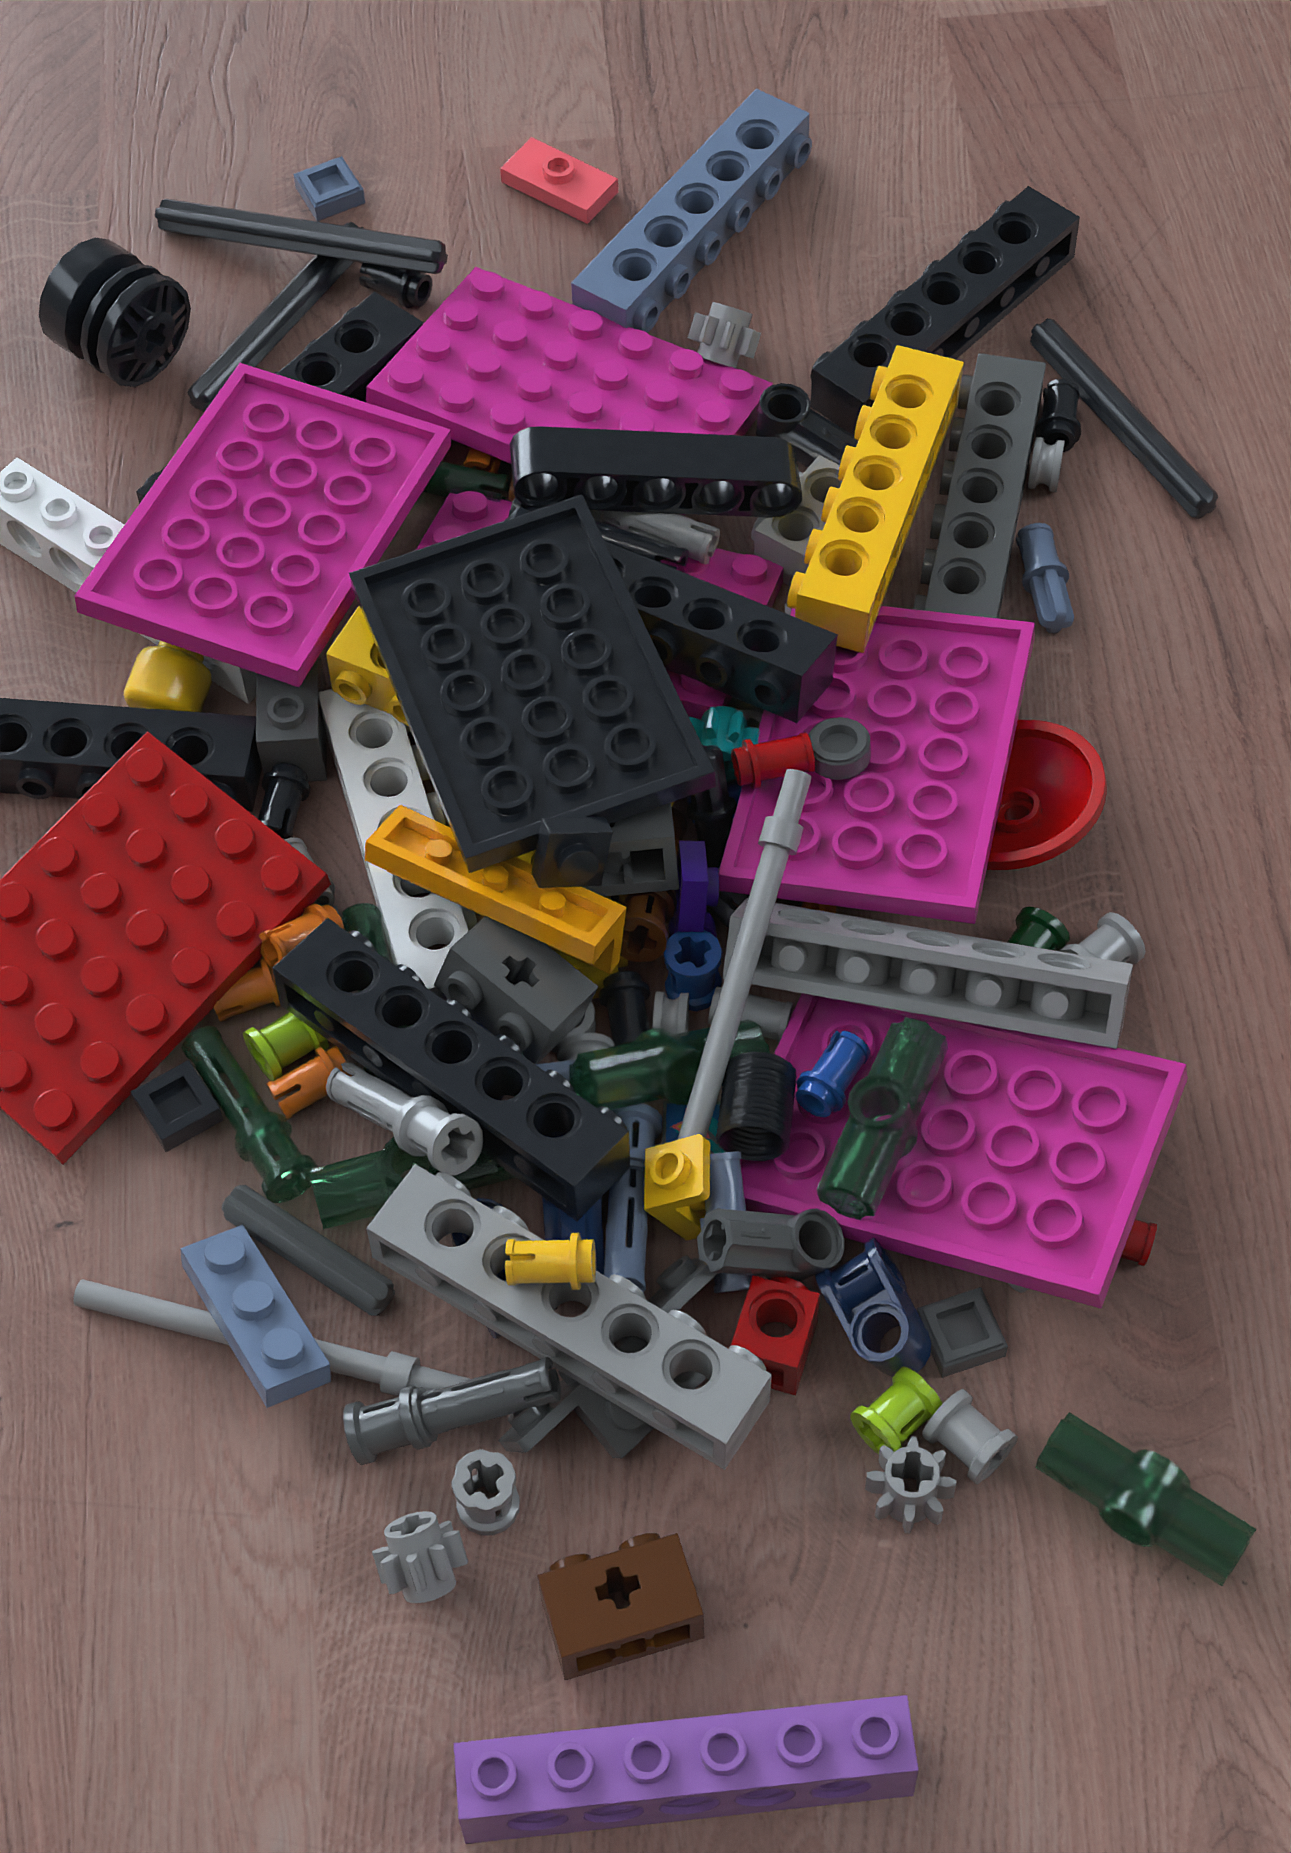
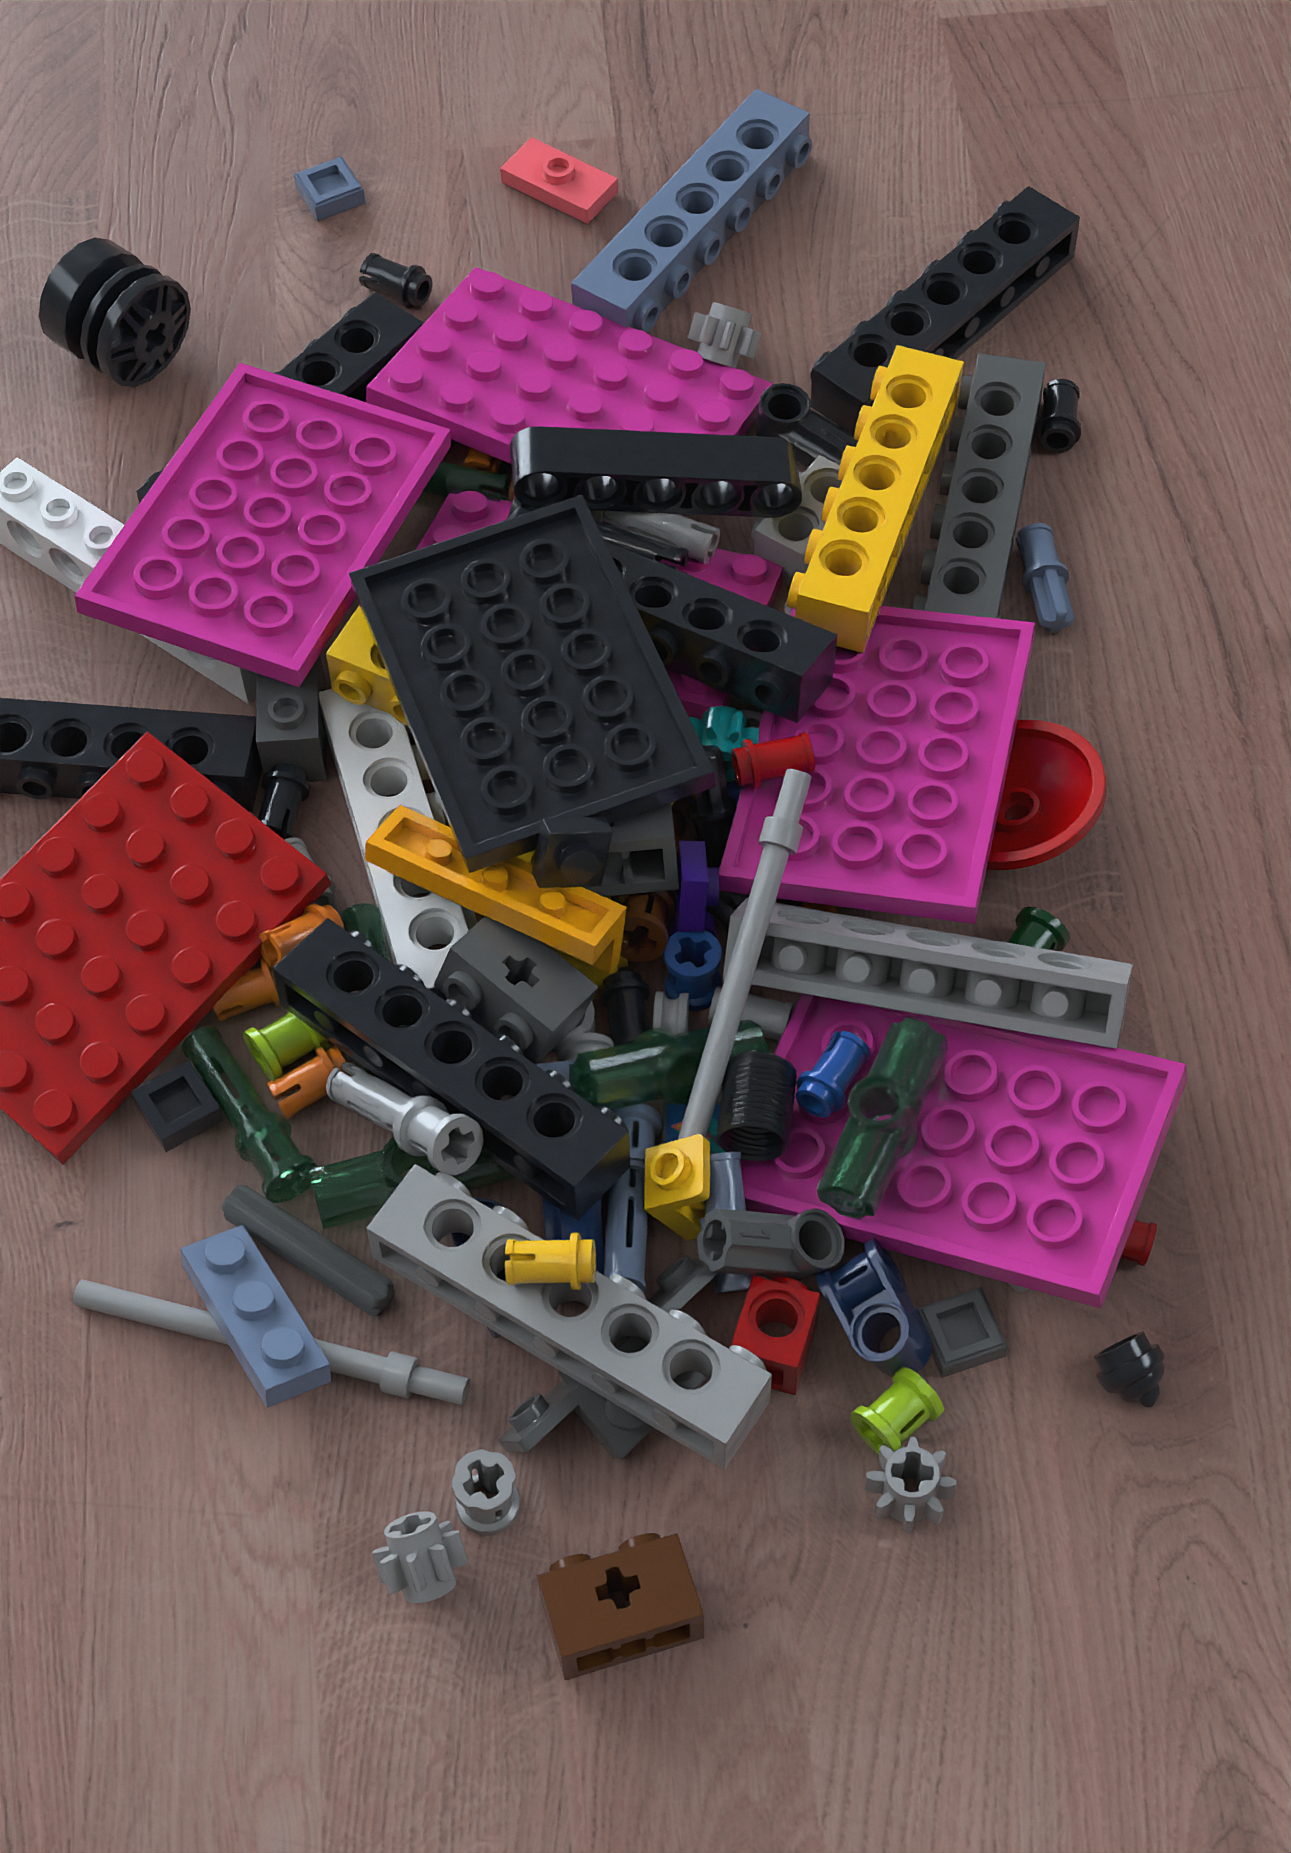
(168, 679): yellow head -> none
(270, 325): black axle -> none
(302, 236): black axle -> none
(421, 1414): dark grey pin -> none
(685, 1769): medium lavender brick -> none
(840, 748): dark grey tile -> none
(969, 1436): light grey bush -> none
(1046, 464): light grey bush -> none
(1113, 940): light grey bush -> none
(1124, 419): black axle -> none
(1132, 1369): none -> black plate
(1145, 1498): clear green piece -> none

